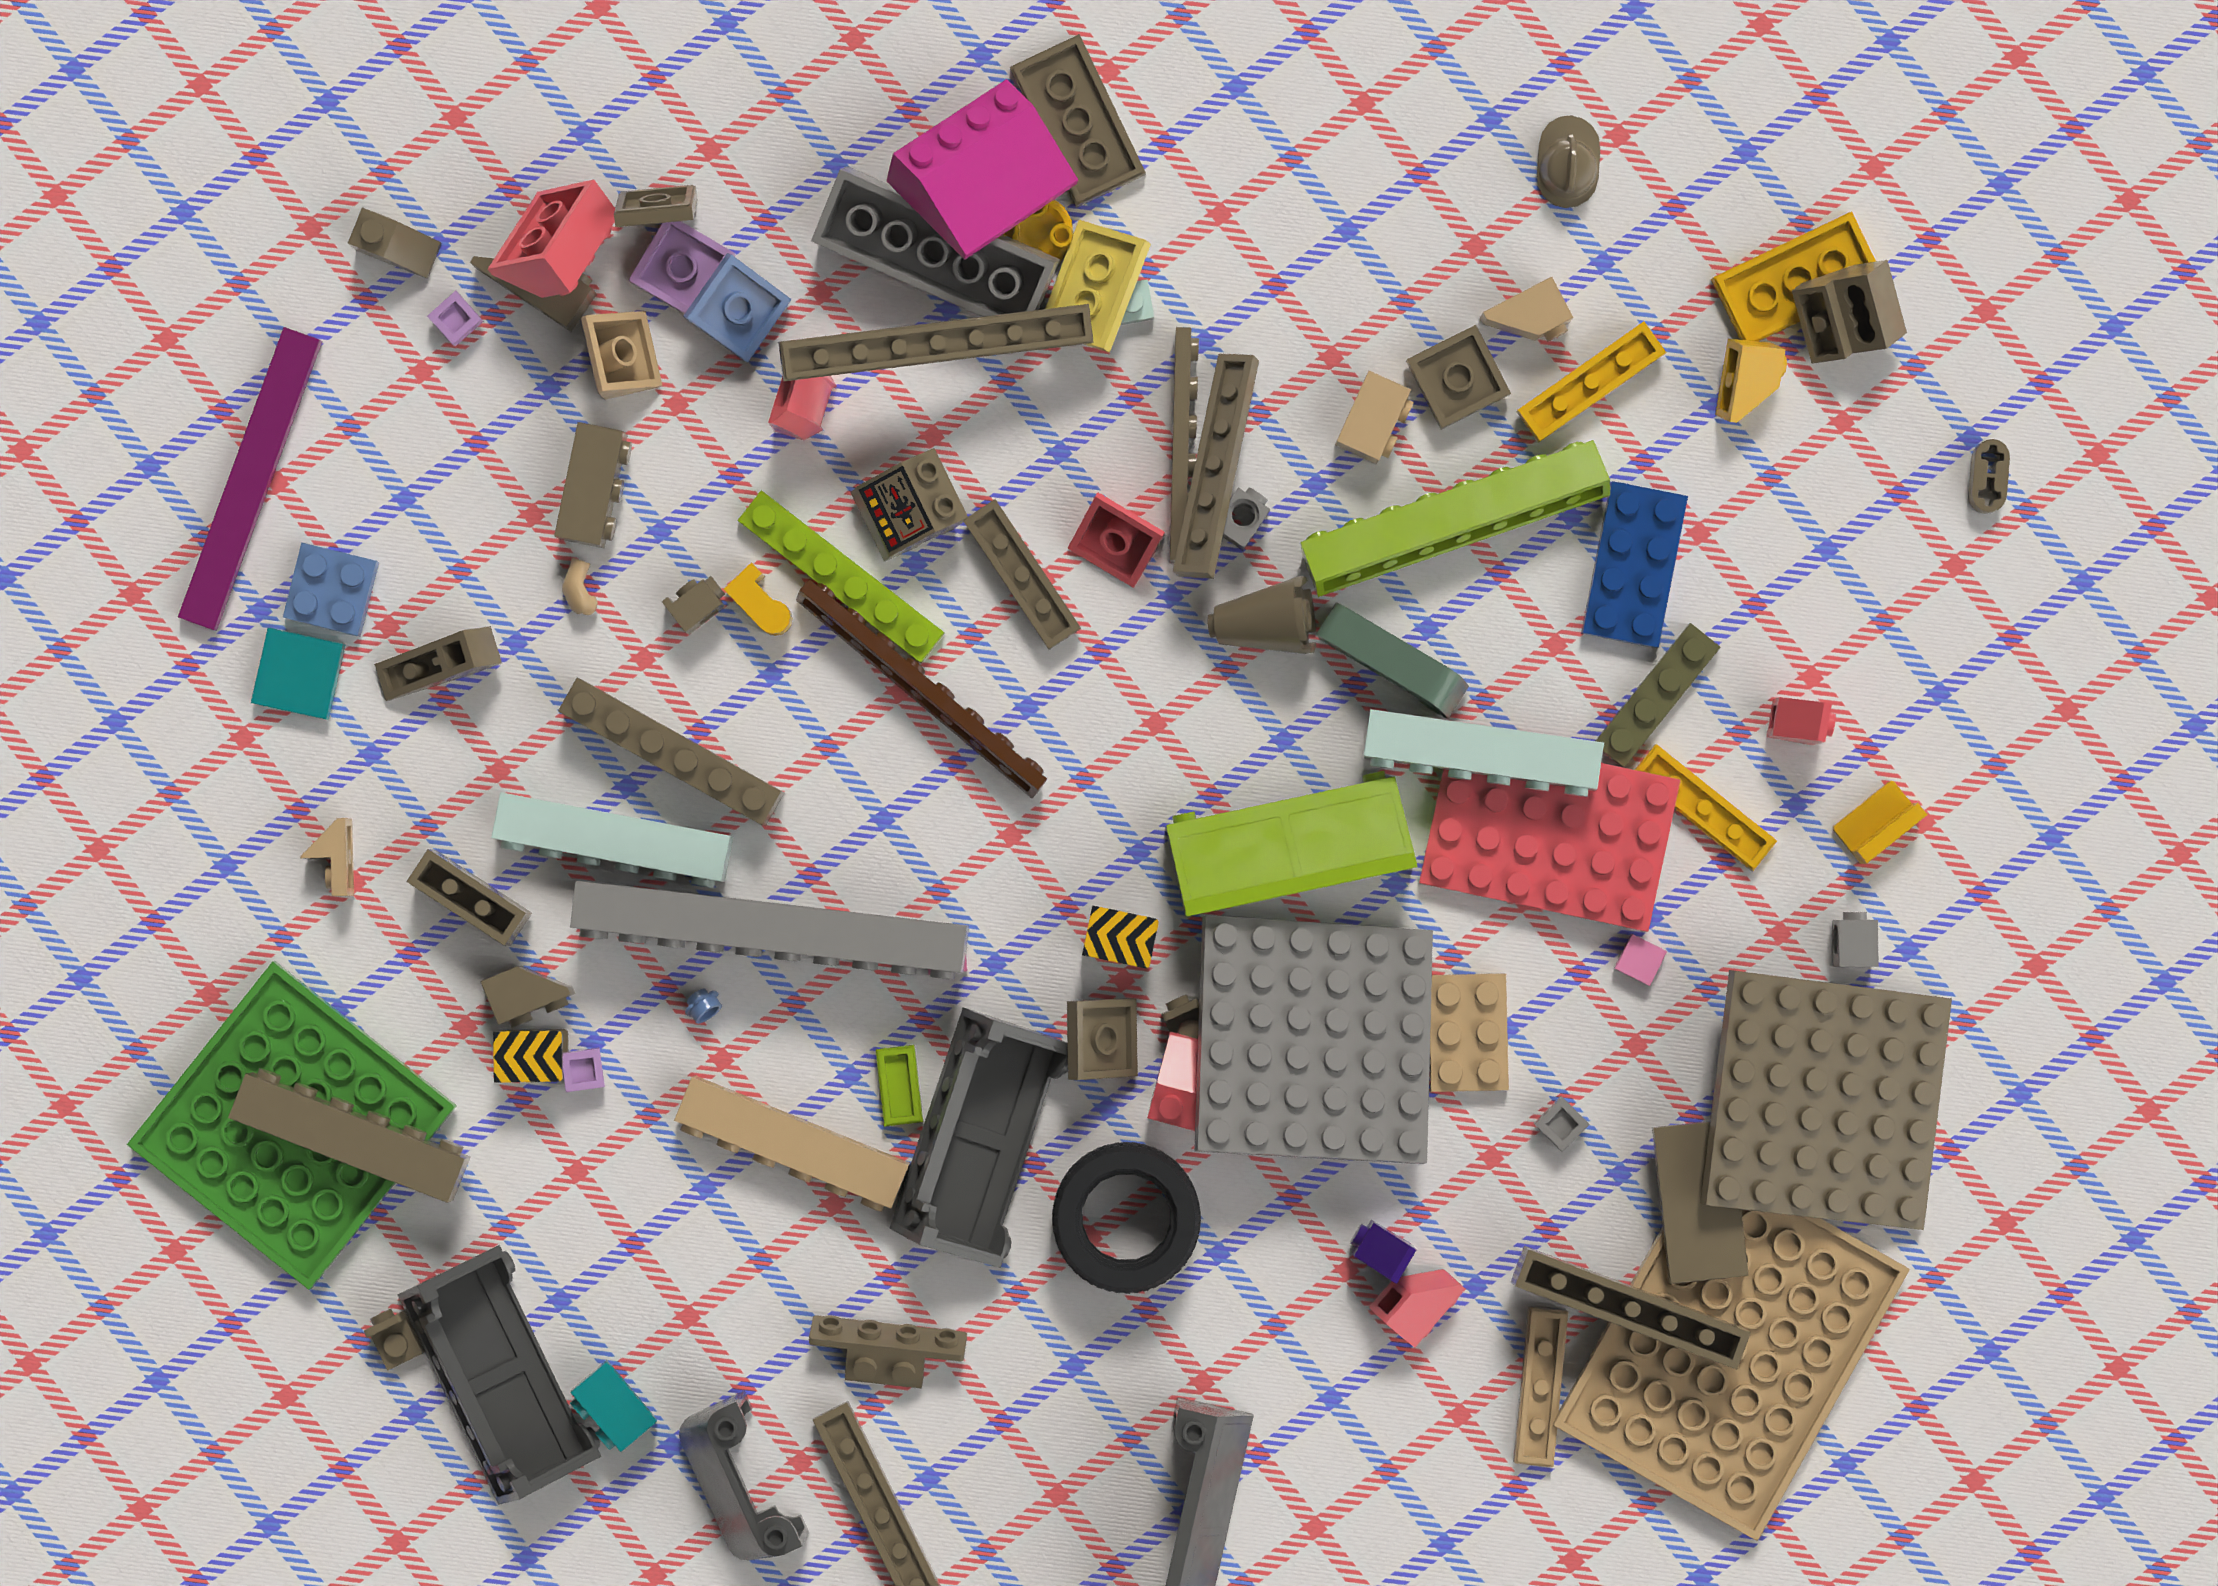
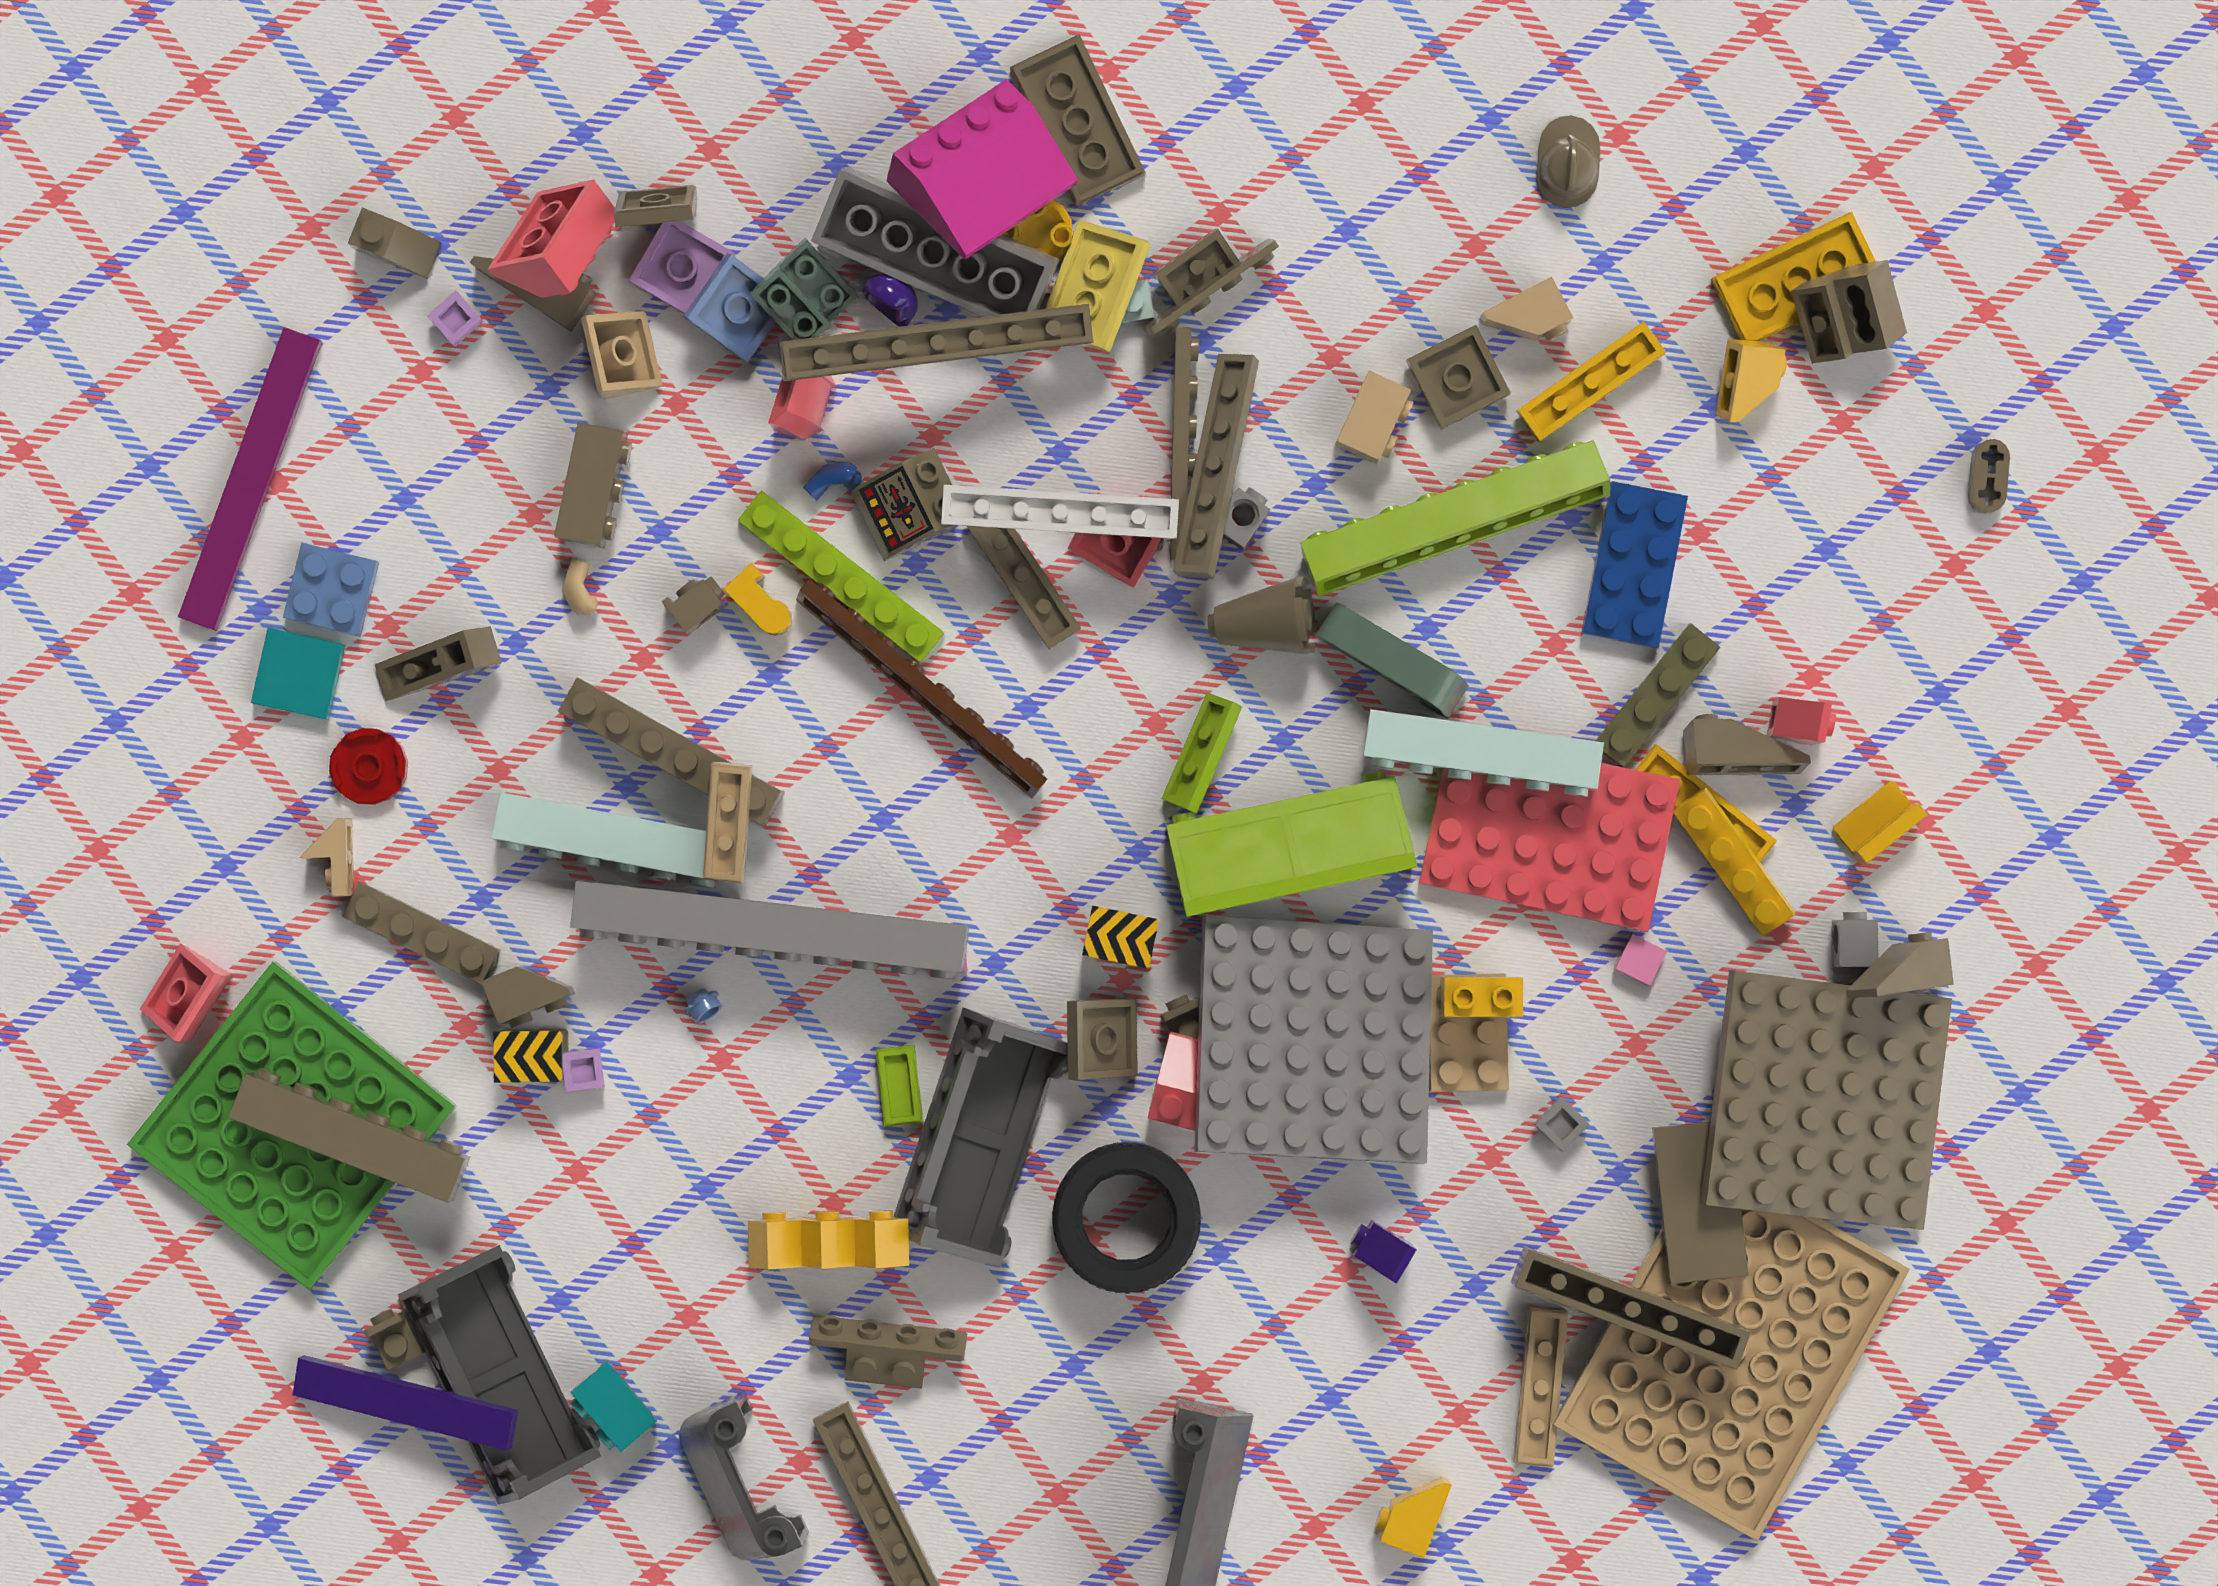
(185, 994): none -> coral slope
(368, 766): none -> red tile
(405, 1402): none -> dark purple tile
(421, 932): none -> dark tan plate
(469, 897): dark tan brick -> none
(727, 822): none -> tan tile
(791, 1142): tan brick -> none
(803, 293): none -> sand green slope
(828, 1241): none -> yellow brick
(833, 474): none -> blue arm
(892, 298): none -> dark purple hair
(1060, 511): none -> white plate
(1200, 273): none -> dark tan bracket
(1201, 752): none -> lime plate
(1413, 1517): none -> yellow slope
(1417, 1303): coral slope -> none
(1482, 996): none -> yellow brick
(1732, 748): none -> dark tan slope
(1734, 861): none -> yellow plate
(1906, 968): none -> dark tan slope

